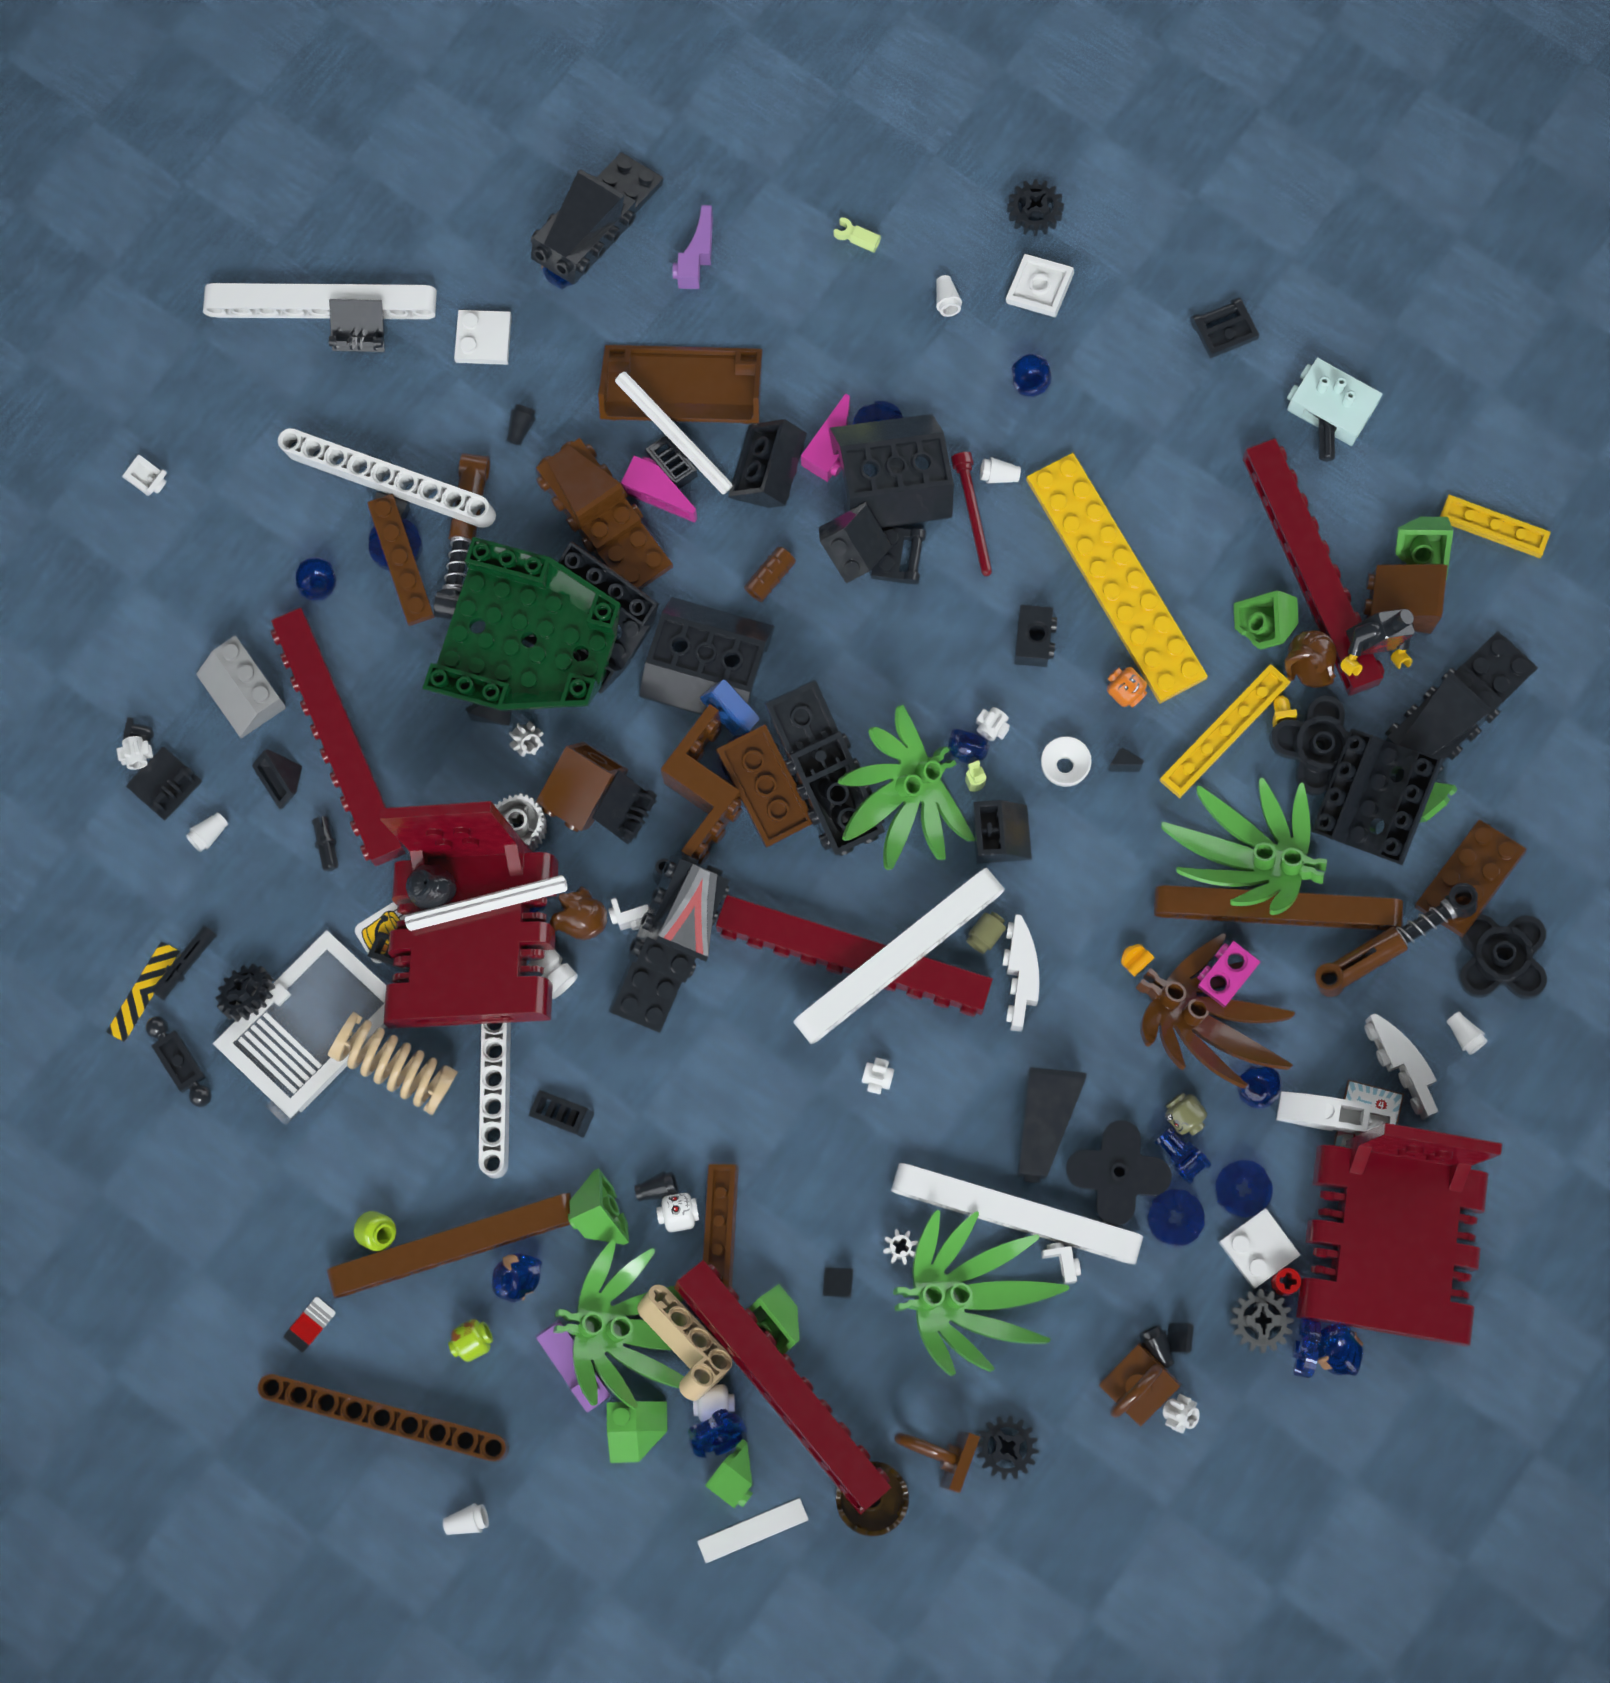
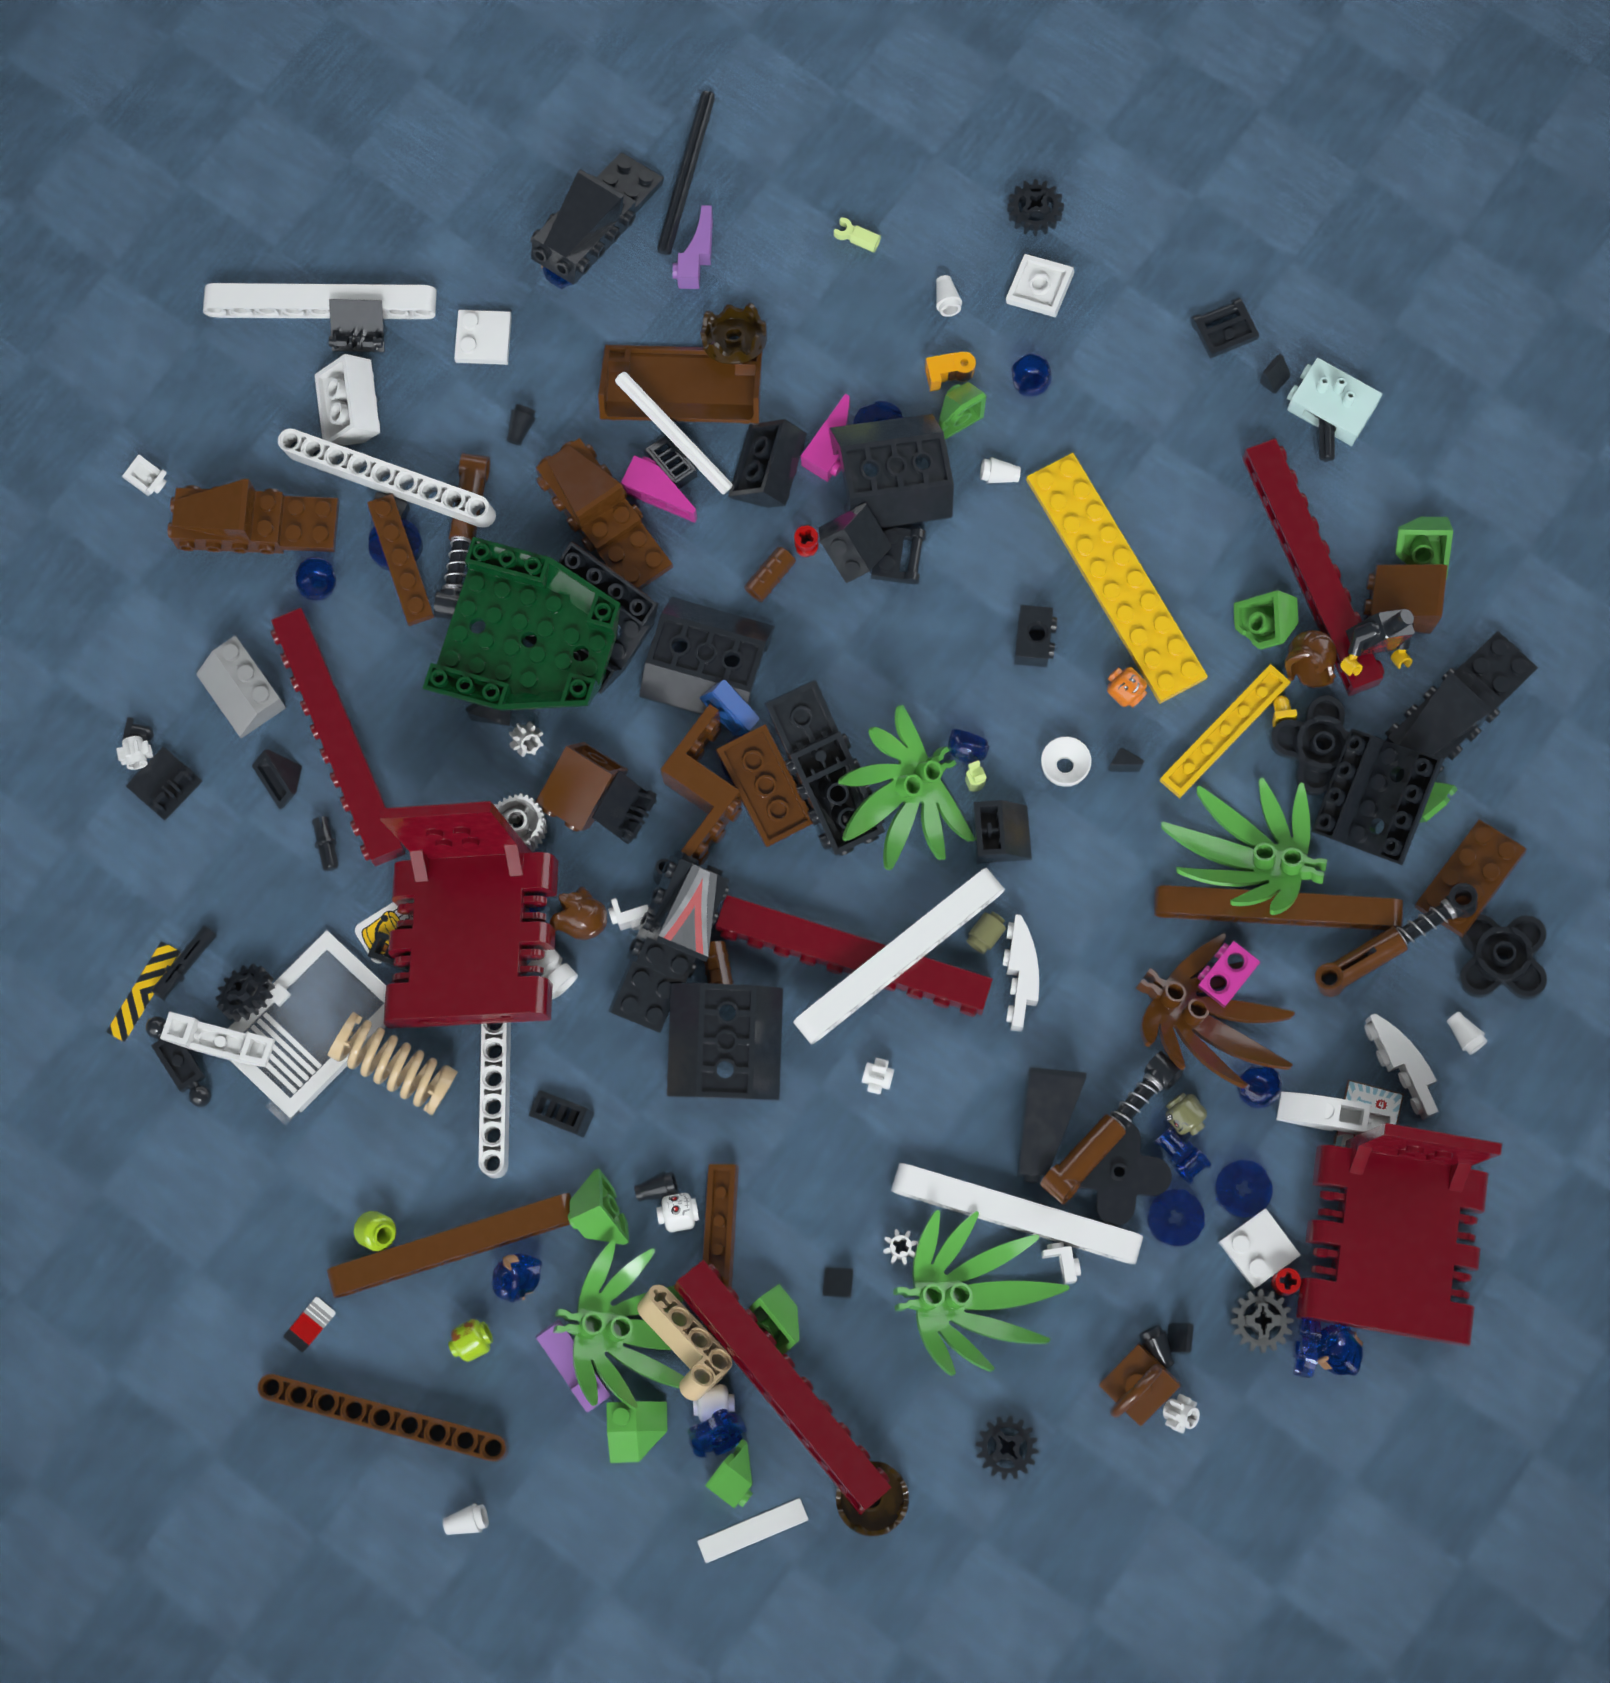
(206, 832): white cone -> none
(217, 1041): none -> white slope
(250, 520): none -> reddish brown wedge
(347, 401): none -> white slope
(430, 886): black hair -> none
(486, 902): white axle -> none
(686, 173): none -> black axle
(704, 1040): none -> black slope
(717, 965): none -> reddish brown axle
(733, 322): none -> dark brown plate
(802, 534): none -> red bush
(949, 367): none -> light orange leg
(953, 1459): reddish brown tile -> none
(961, 408): none -> bright green slope
(962, 463): dark red piece -> none
(992, 724): white gear -> none
(1065, 1178): none -> reddish brown piece
(1136, 958): light orange plate -> none
(1275, 374): none -> black slope
(1495, 526): yellow tile -> none

